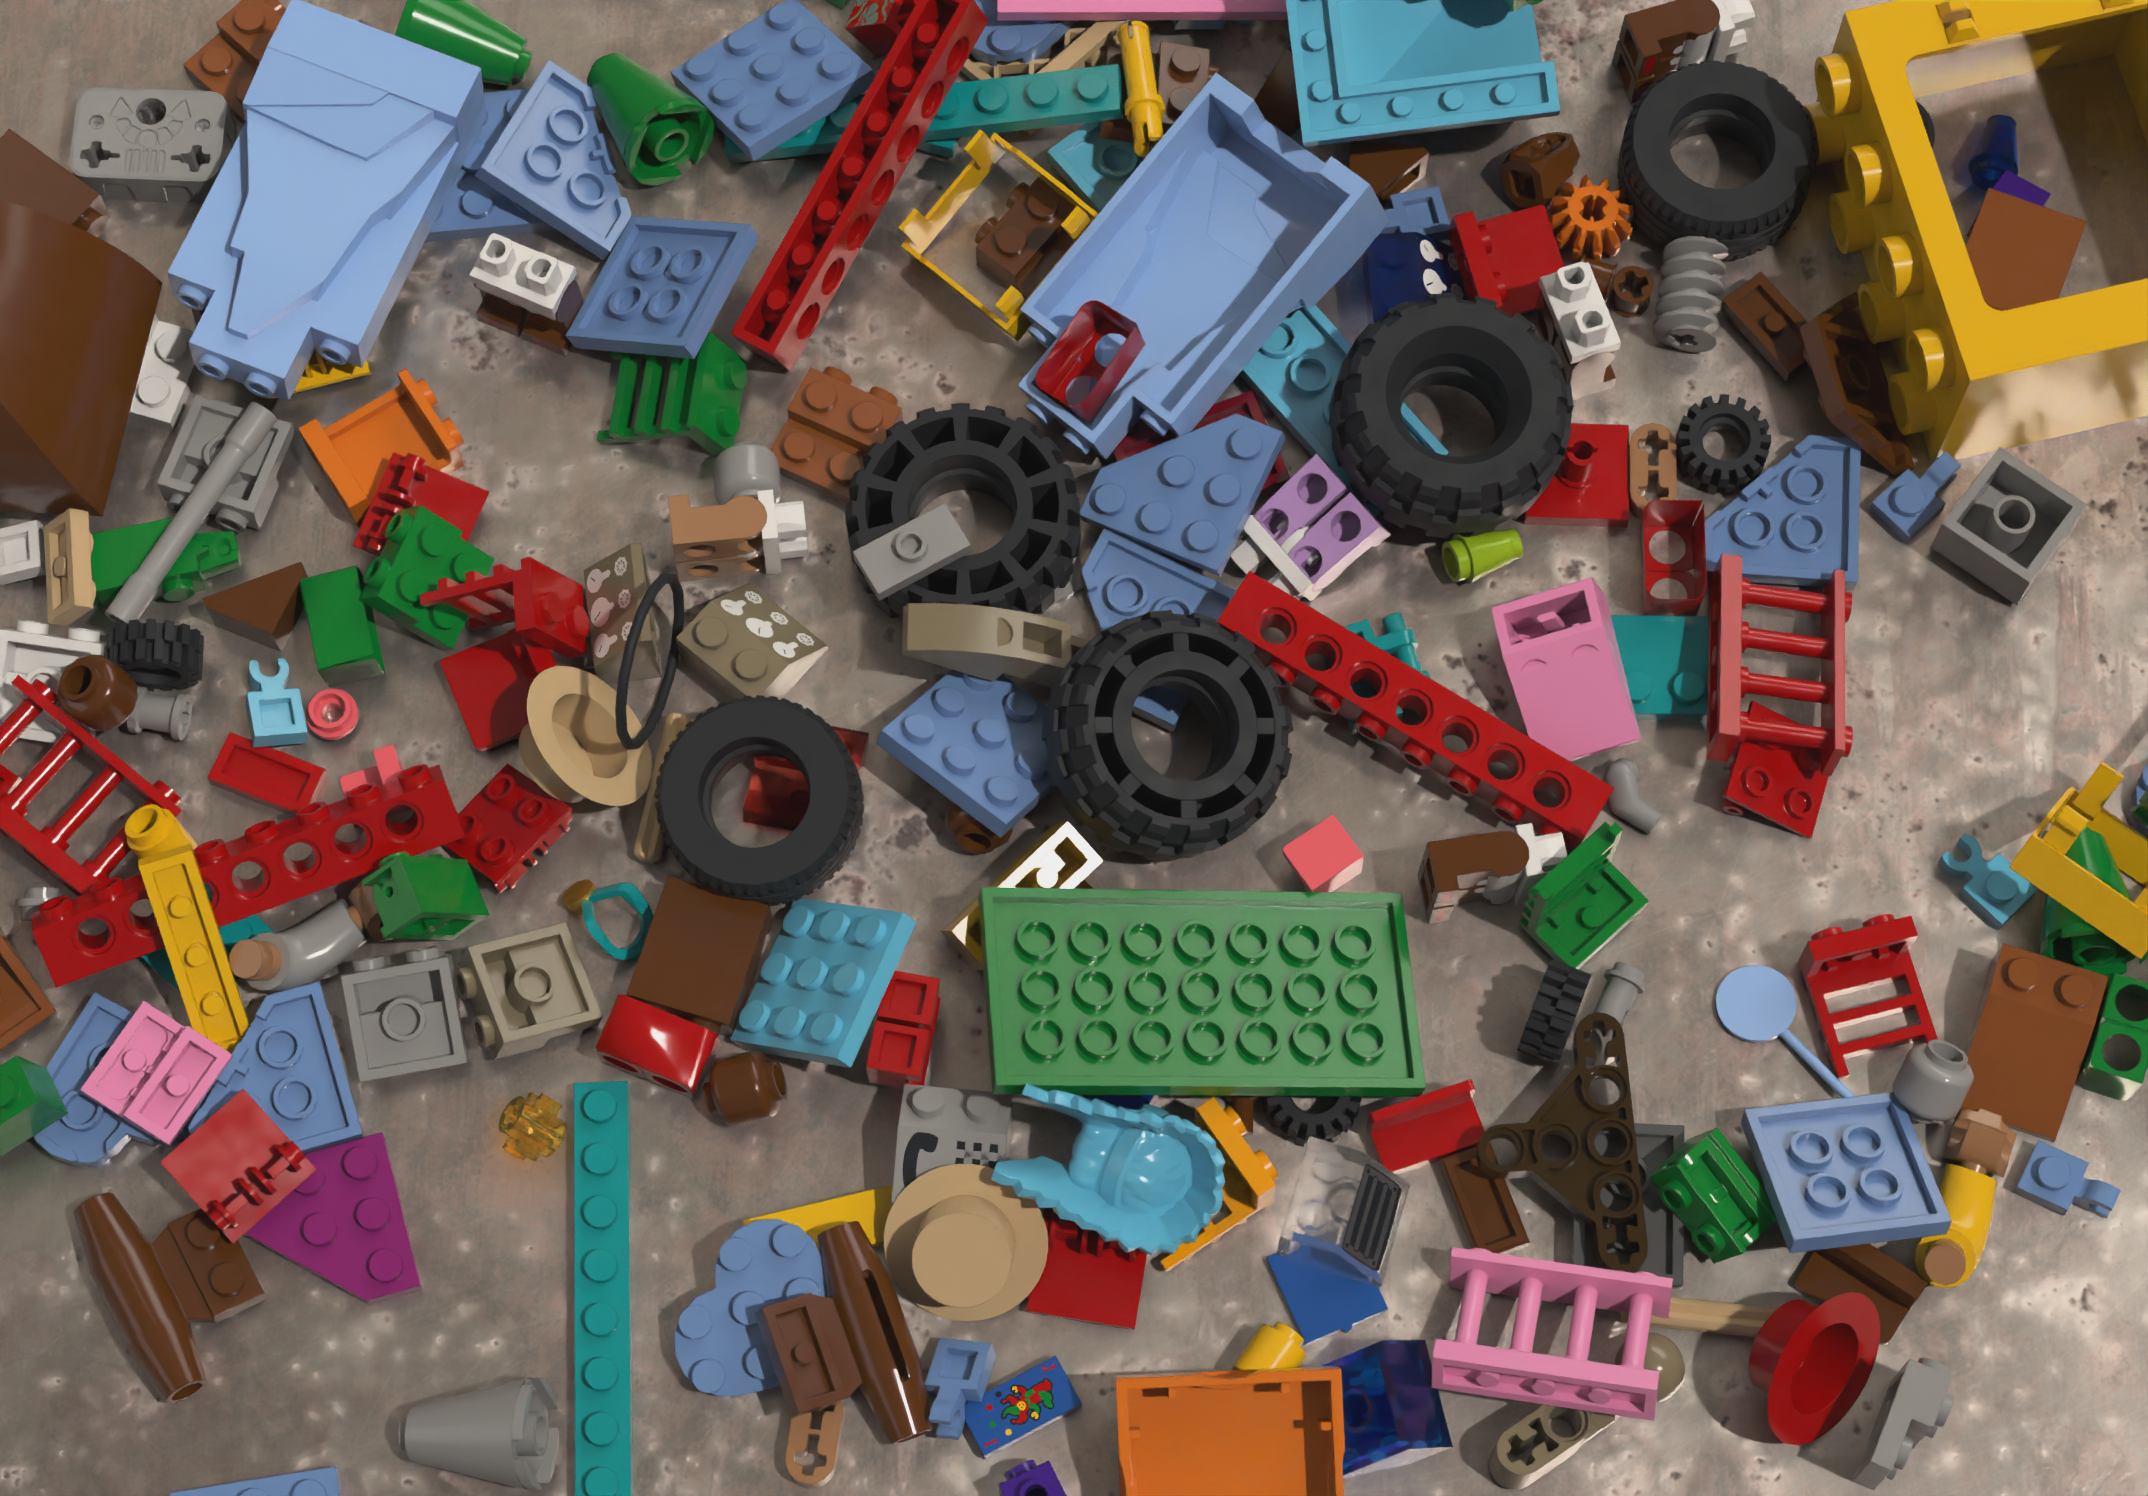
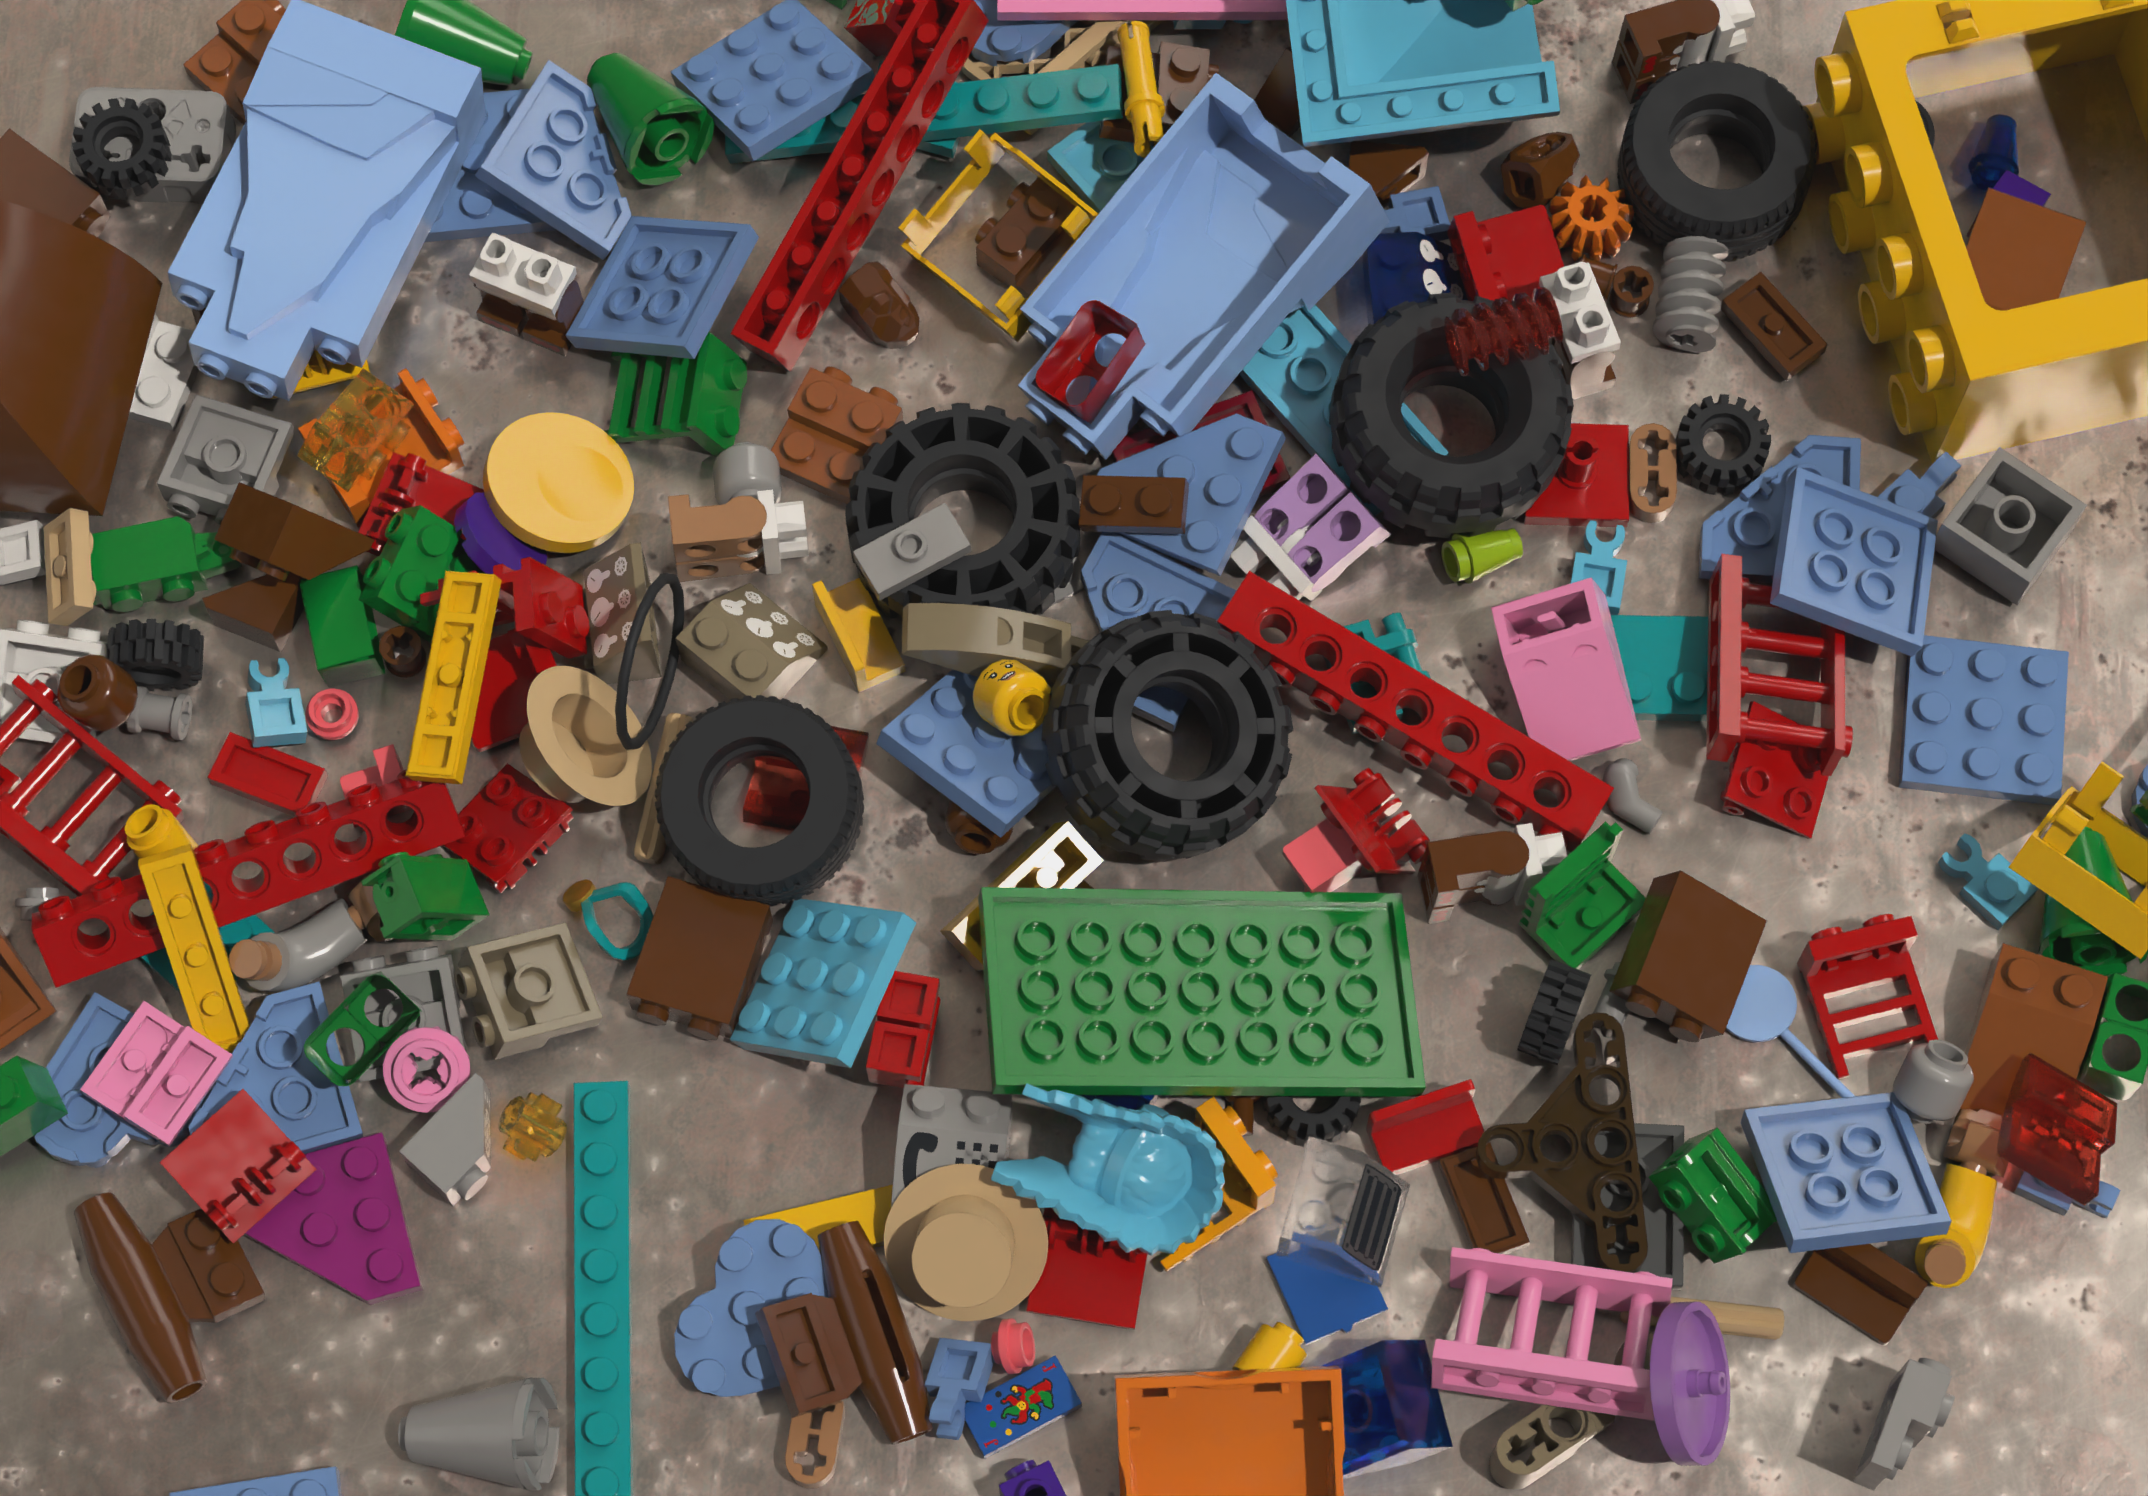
(112, 124): none -> black tyre
(238, 447): light grey piece -> none
(285, 537): none -> reddish brown slope
(356, 431): none -> clear yellow brick
(356, 1019): none -> green piece
(400, 1068): none -> bright pink gear
(403, 638): none -> reddish brown axle
(453, 677): none -> yellow plate
(455, 1144): none -> light grey slope
(488, 540): none -> dark purple tile
(558, 482): none -> yellow piece
(657, 1046): red piece -> none
(745, 1088): reddish brown head -> none
(858, 633): none -> yellow panel
(880, 306): none -> reddish brown rock
(1011, 697): none -> yellow head
(1013, 1345): none -> coral plate
(1134, 504): none -> reddish brown plate
(1375, 844): none -> red hinge
(1502, 328): none -> clear red piece
(1601, 566): none -> medium azure plate
(1678, 518): red piece -> none
(1687, 957): none -> reddish brown brick
(1690, 1383): none -> medium lavender piece
(1814, 1363): red hose -> none
(1854, 383): reddish brown wing -> none
(1854, 562): none -> medium blue plate
(1984, 720): none -> medium blue plate
(2057, 1129): none -> clear red slope

